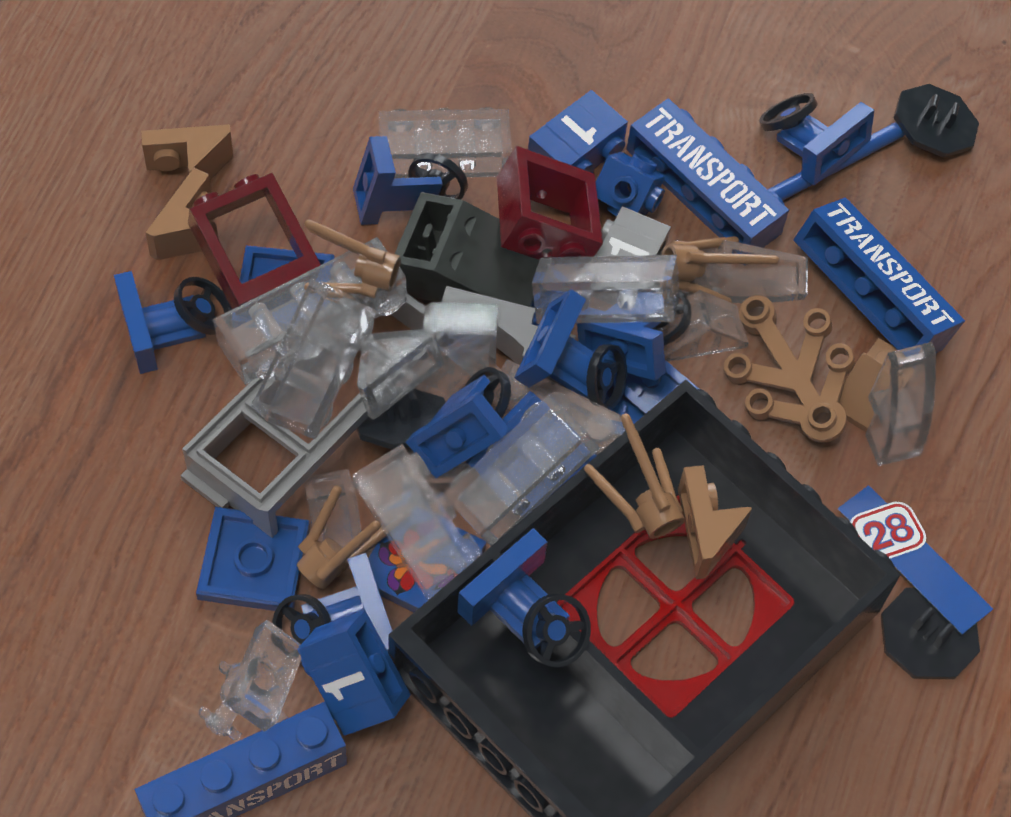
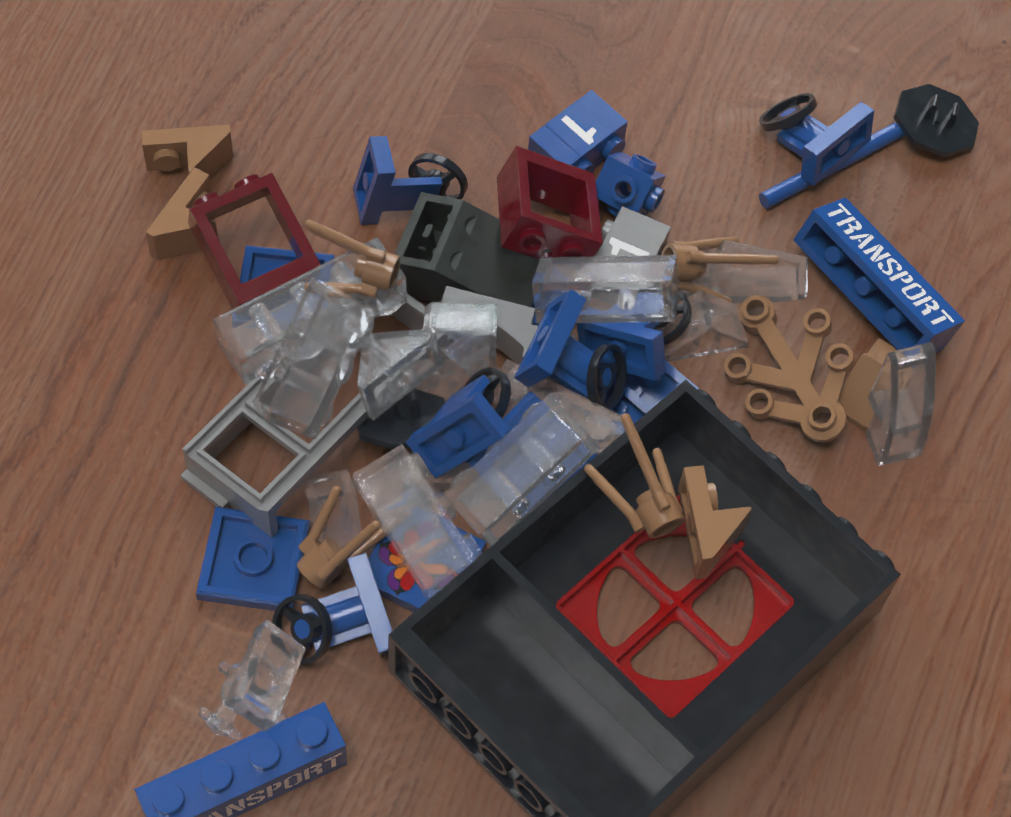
(169, 321): blue piece -> none
(353, 672): blue brick -> none
(470, 138): clear brick -> none
(523, 604): blue piece -> none
(707, 177): brick -> none
(900, 536): blue sticker -> none
(924, 640): black piece -> none

